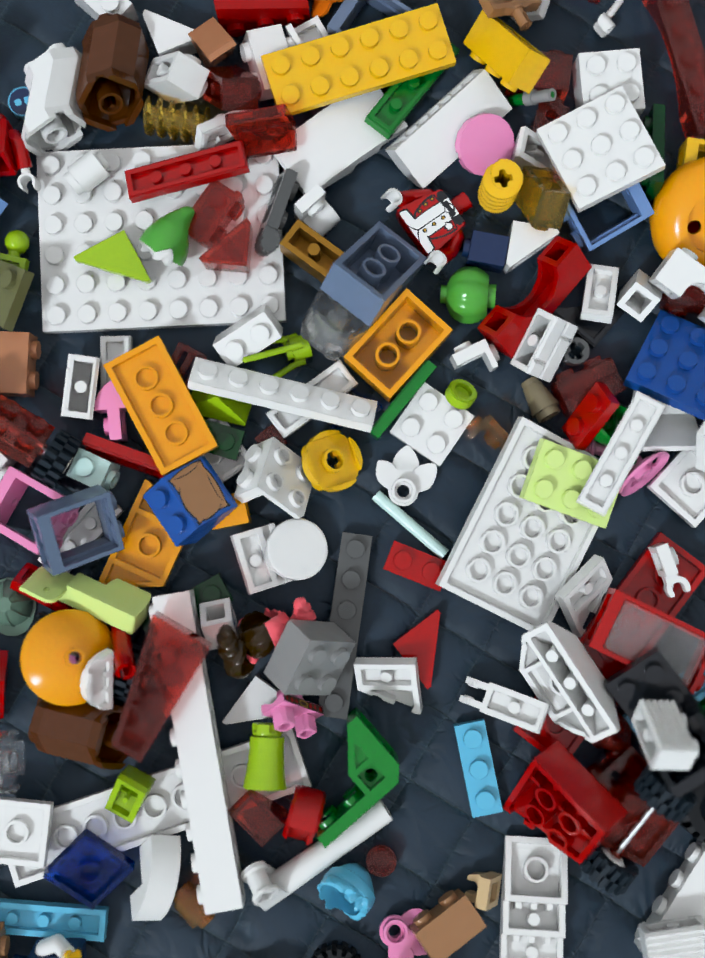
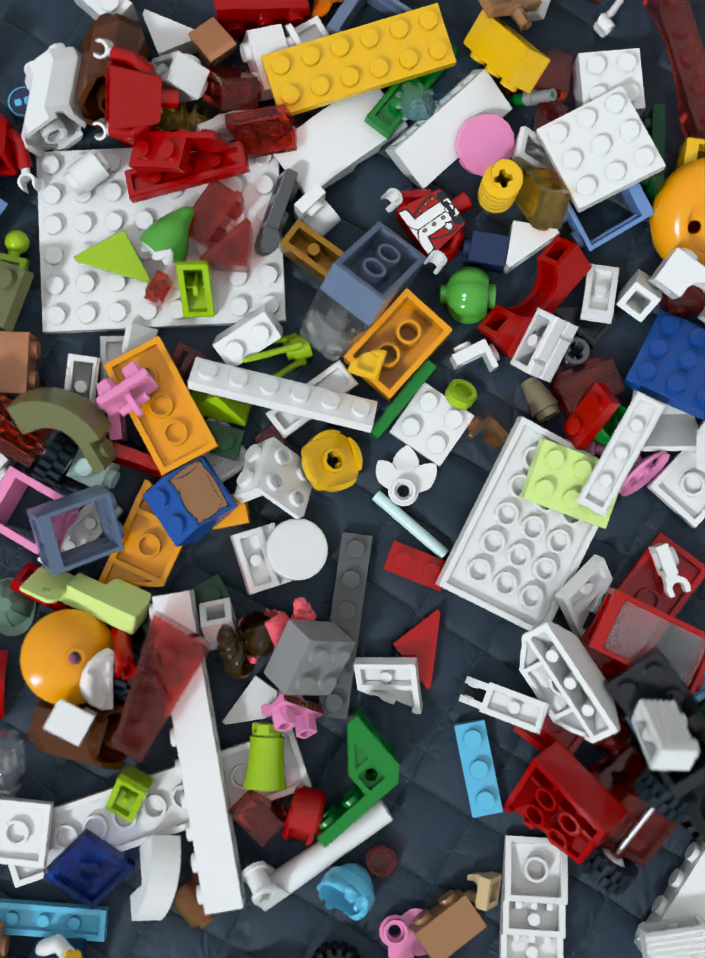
(70, 414): none -> olive arch
(70, 721): none -> white panel
(129, 393): none -> bright pink hips
(131, 94): none -> red torso
(136, 335): none -> white tile
(158, 289): none -> clear red tile
(170, 150): none -> red bracket
(196, 288): none -> lime slope
(368, 364): none -> yellow tile
(415, 102): none -> clear light blue piece

